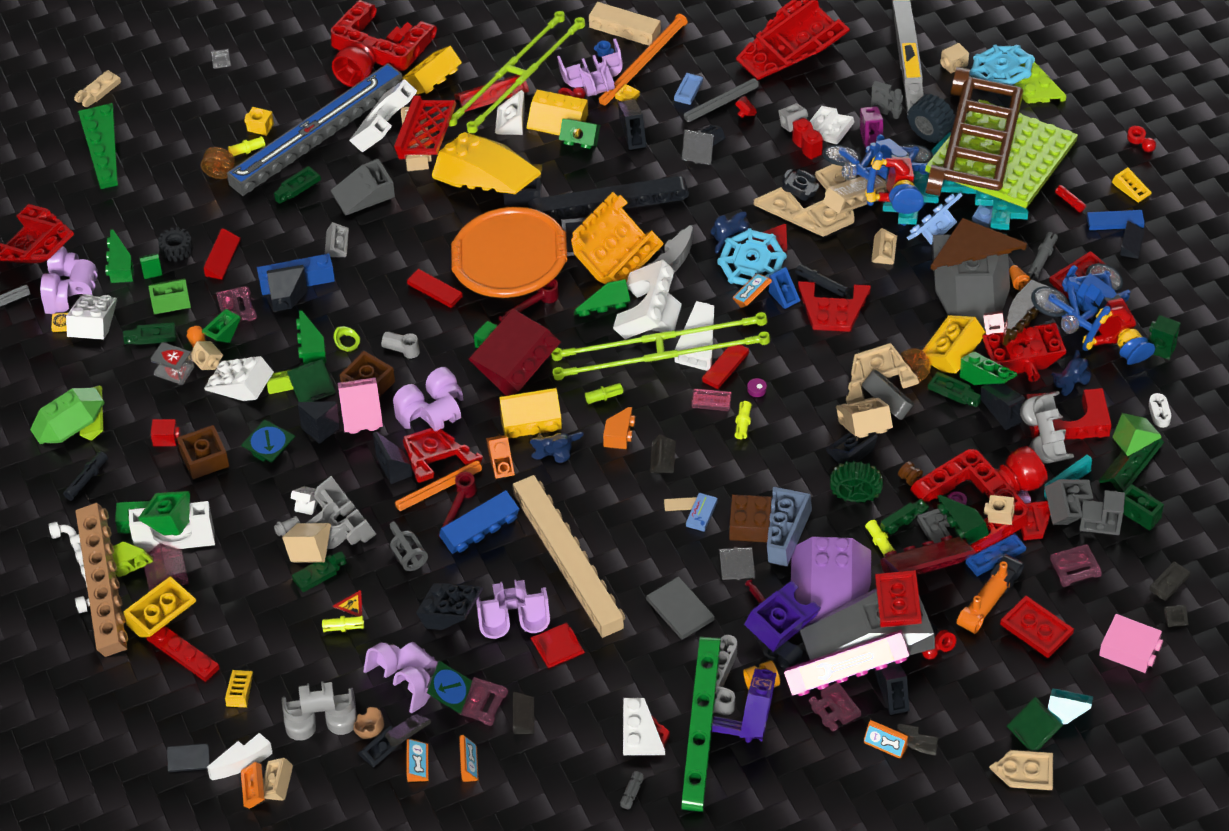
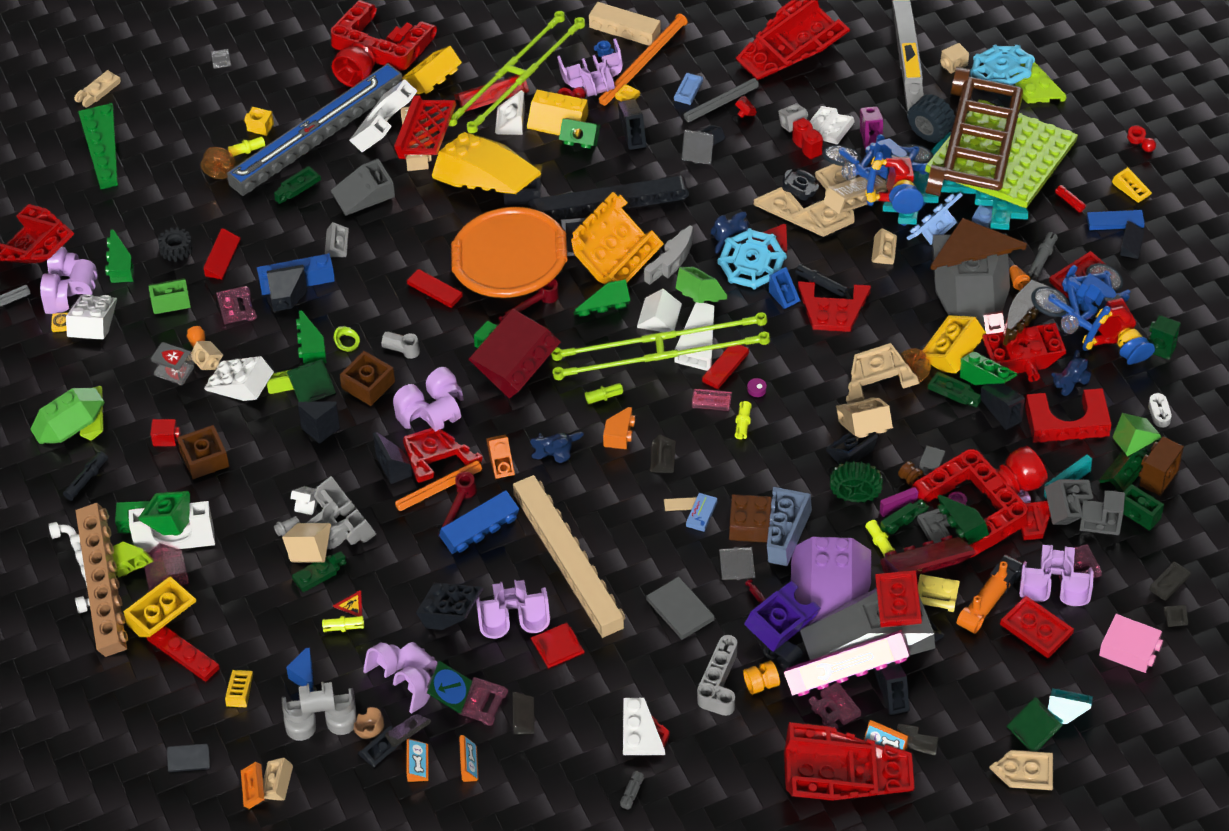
(150, 265): green slope -> none
(150, 334): dark green hinge -> none
(223, 326): green slope -> none
(240, 757): white slope -> none
(267, 441): piece -> none
(301, 669): none -> blue slope
(360, 405): bright pink brick -> none
(403, 542): dark grey piece -> none
(530, 413): yellow slope -> none
(654, 282): white arch -> none
(699, 285): none -> bright green slope
(701, 724): green beam -> none
(751, 290): slope -> none
(755, 711): dark purple piece -> none
(840, 766): none -> red wedge
(881, 98): dark grey plate -> none
(882, 388): dark grey beam -> none
(898, 501): none -> magenta tile
(931, 459): none -> dark grey brick
(938, 588): none -> light yellow plate
(945, 646): red plate -> none
(991, 556): blue tile -> none
(1002, 516): tan brick -> none
(1040, 412): light grey piece -> none
(1075, 587): none -> lavender piece
(1161, 465): none -> reddish brown brick

